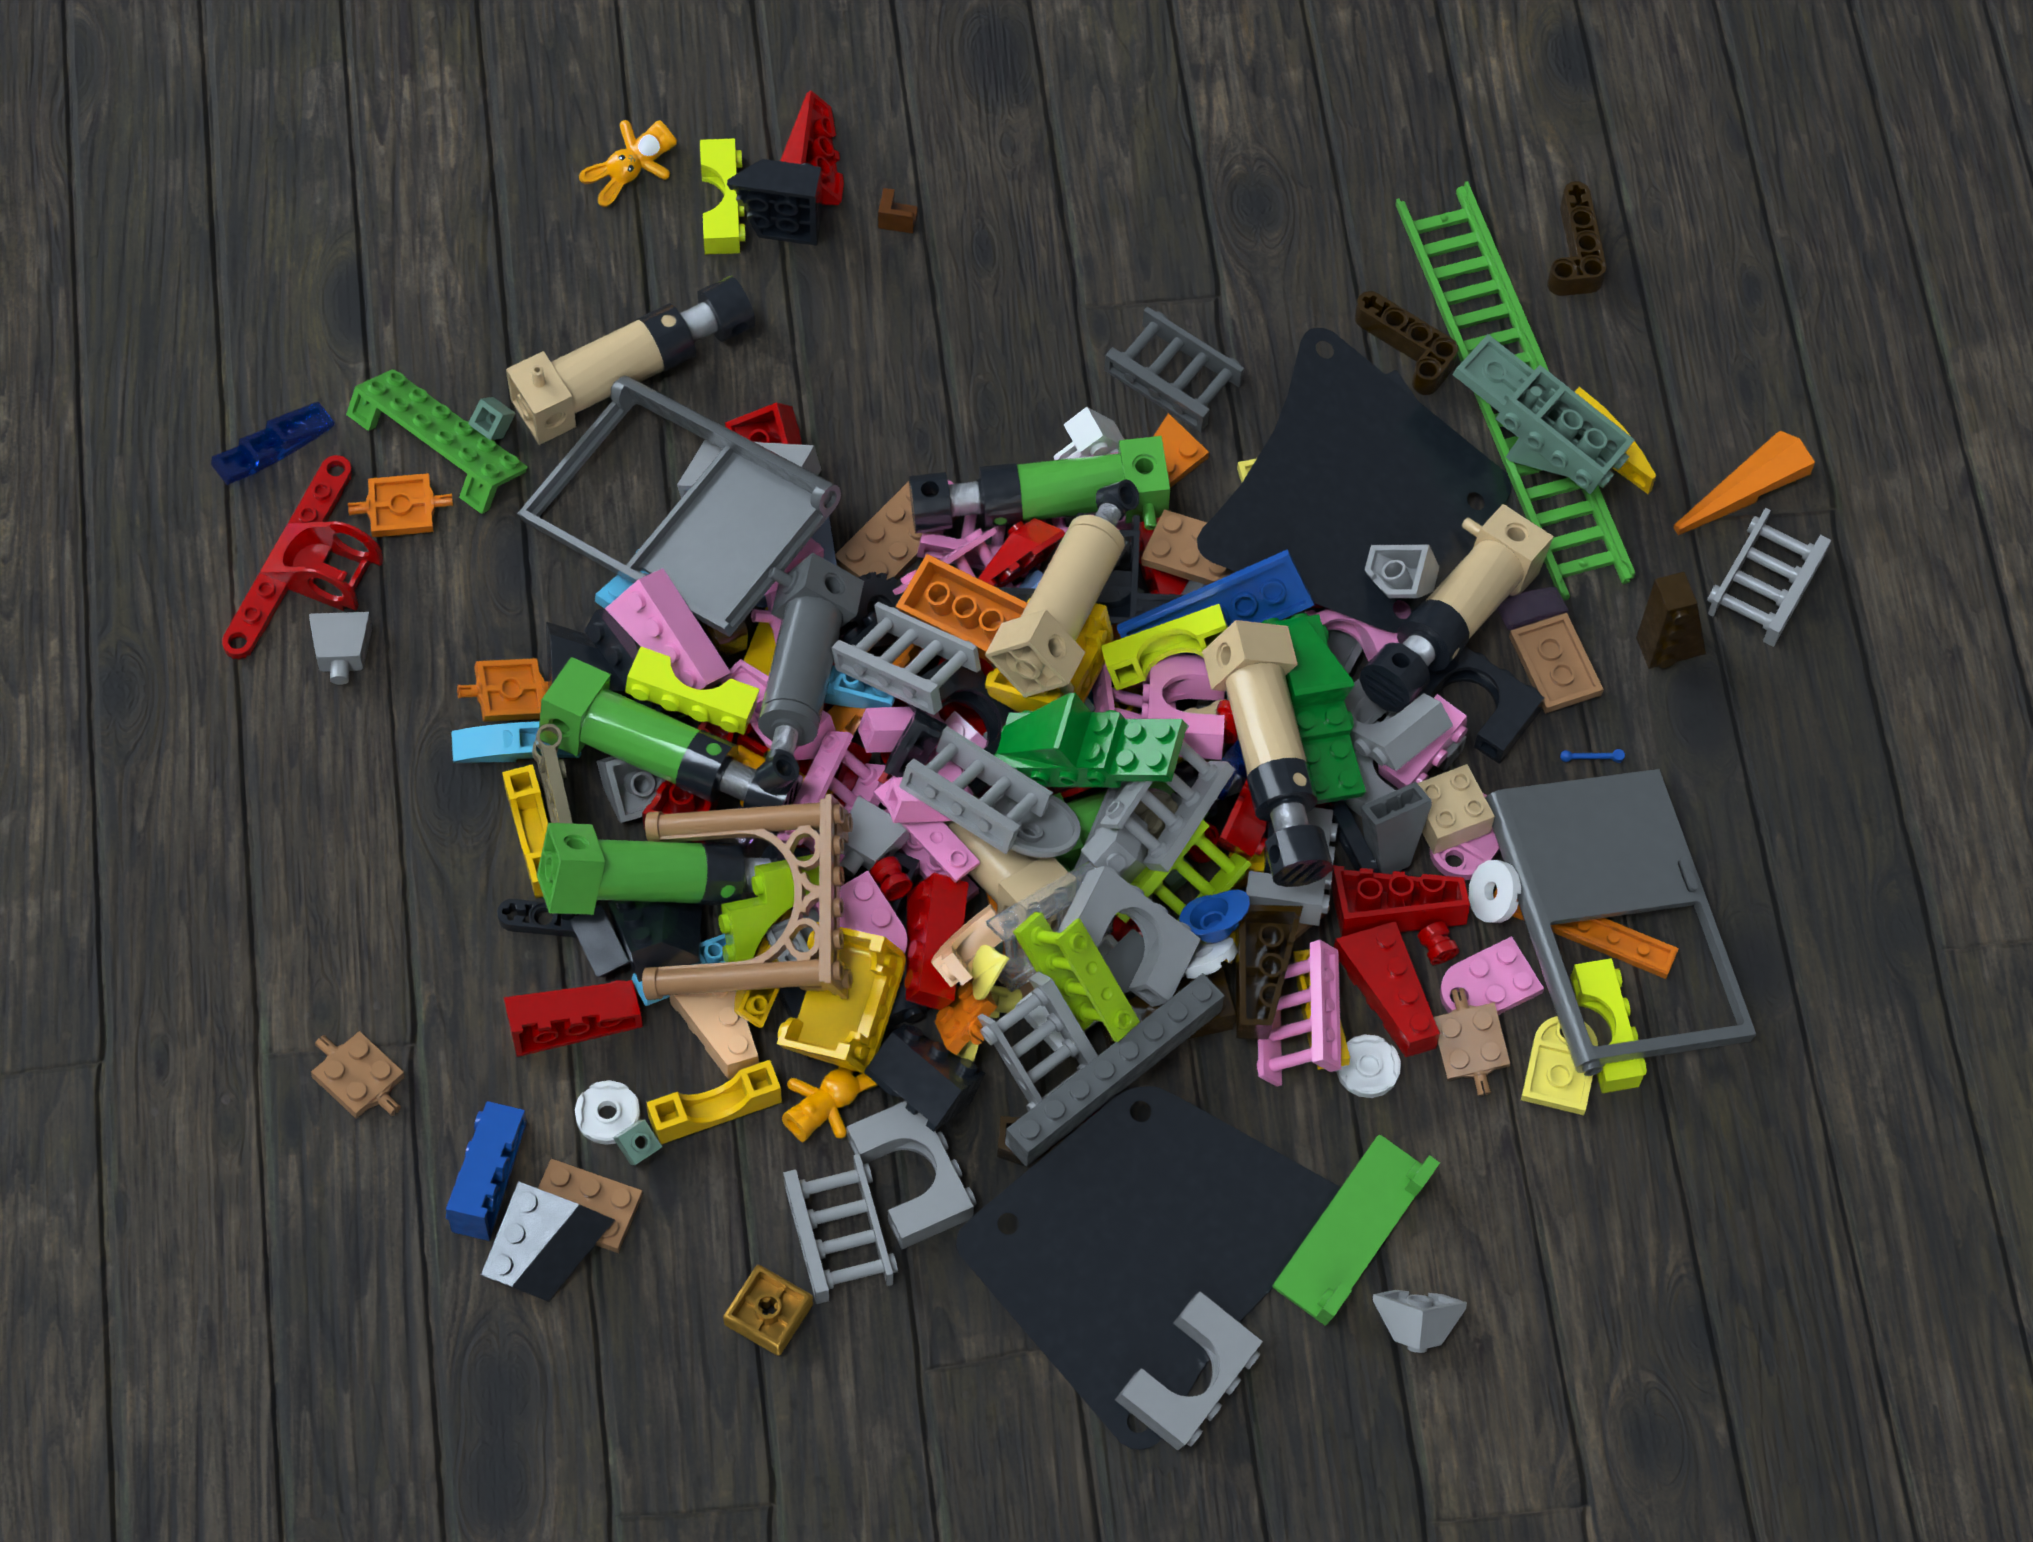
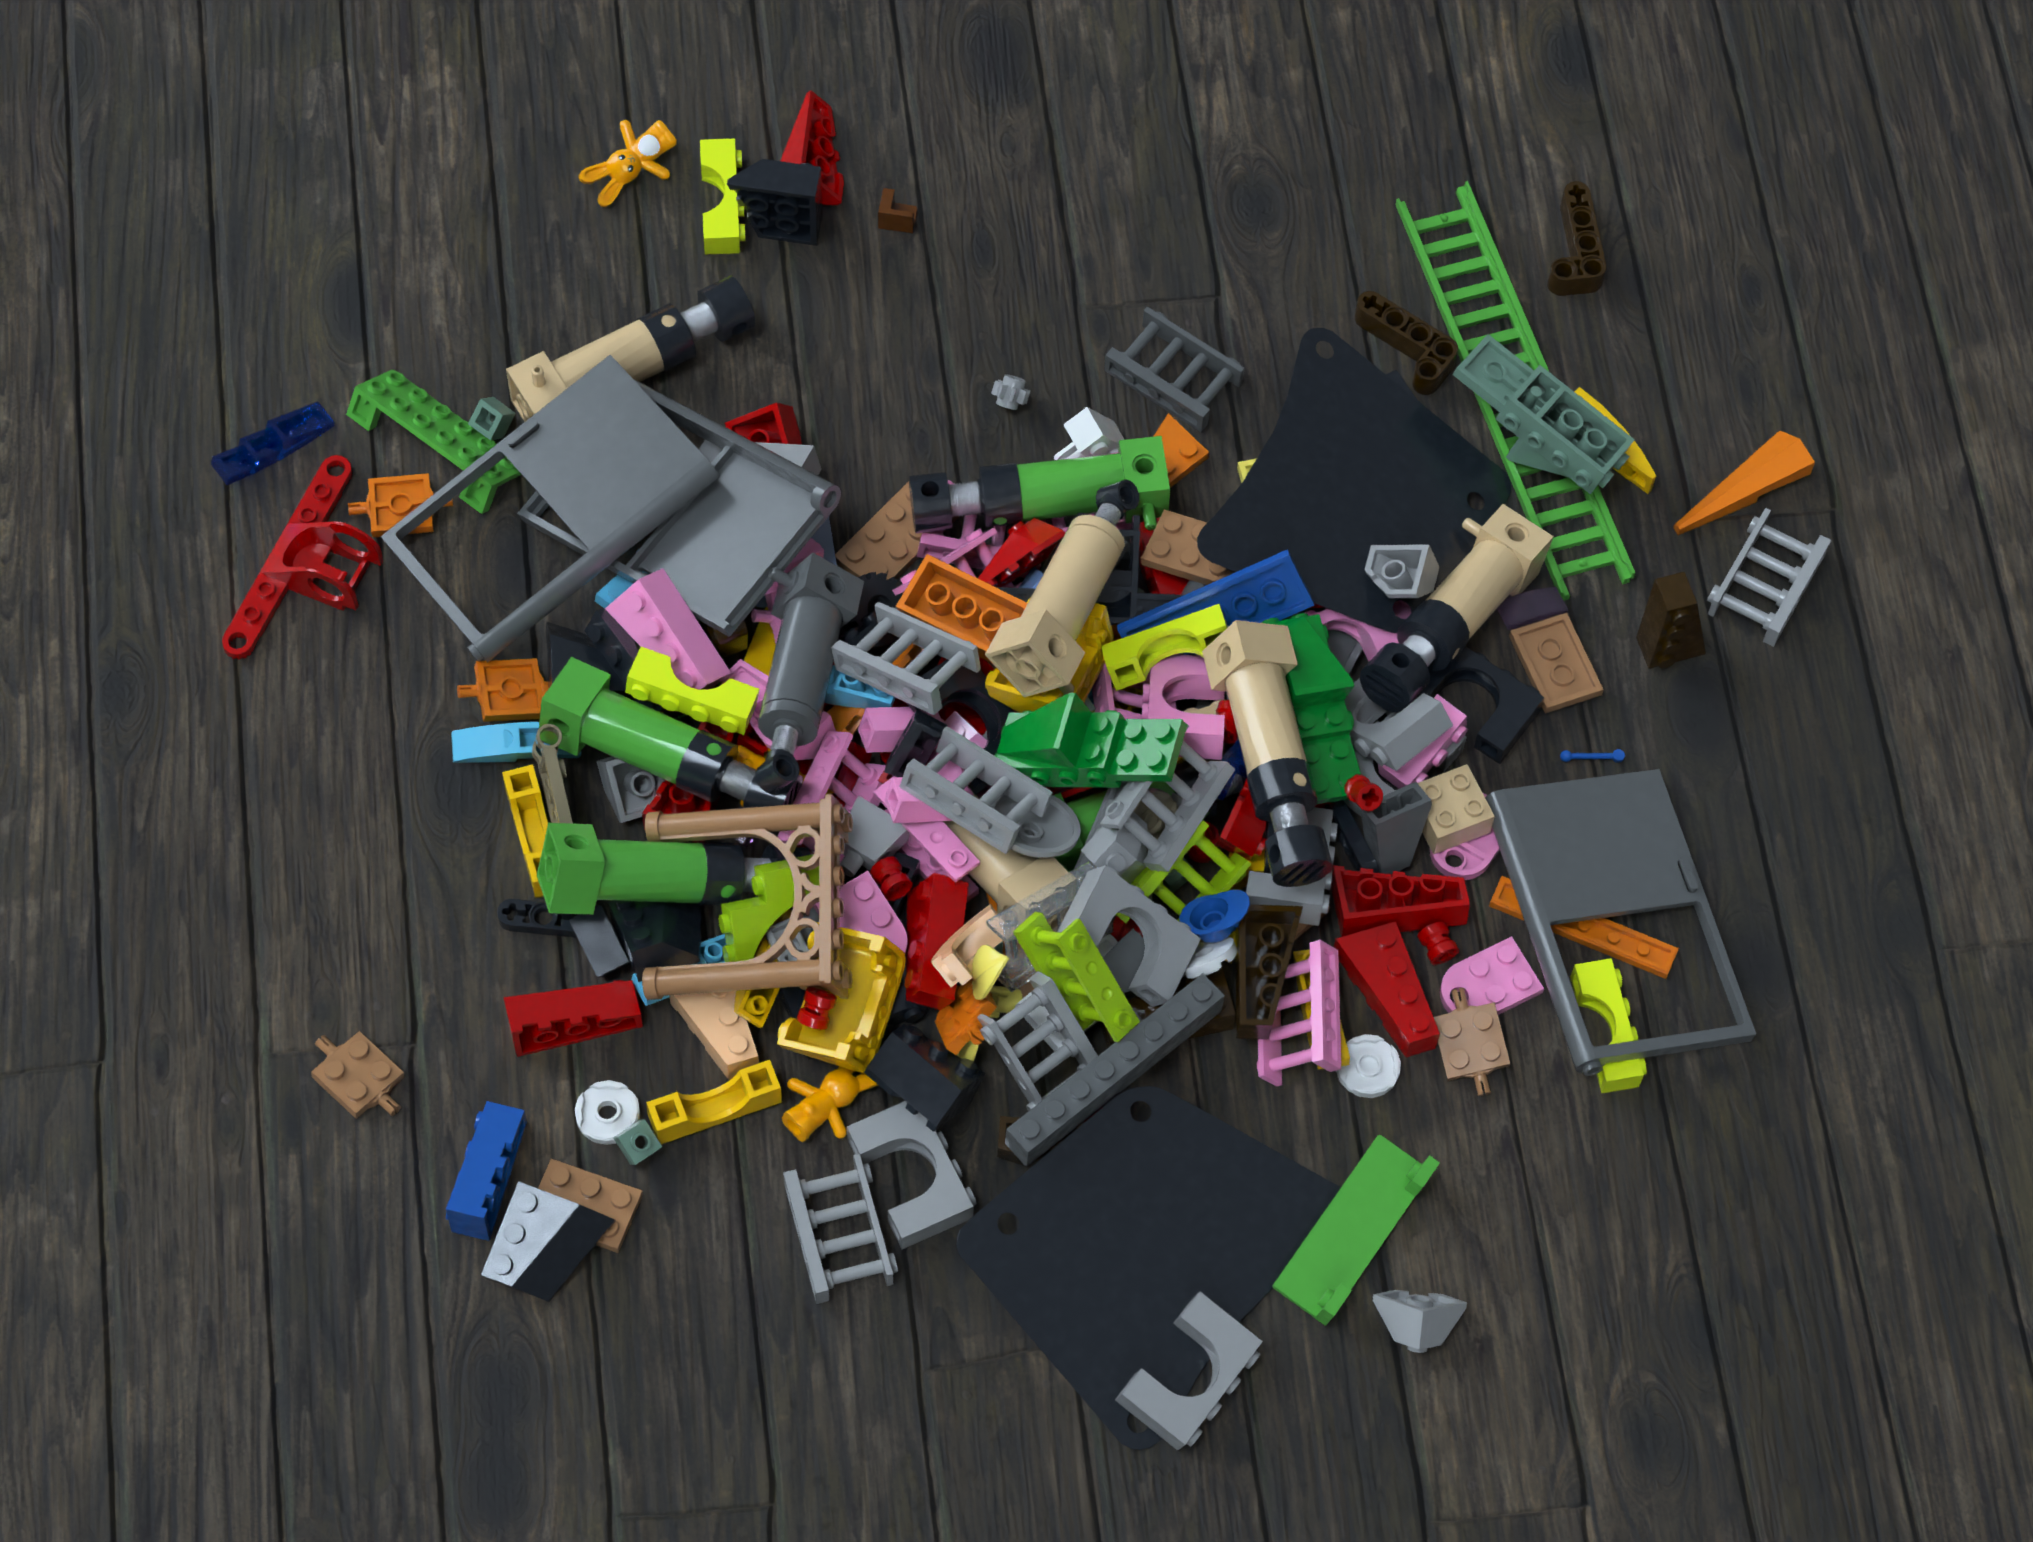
(341, 642): light grey torso -> none
(603, 466): none -> door
(763, 1290): pearl gold brick -> none
(816, 1008): none -> red wheel
(1010, 392): none -> light grey gear
(1363, 793): none -> red bush
(1481, 891): white tile -> none
(1551, 1072): light yellow plate -> none

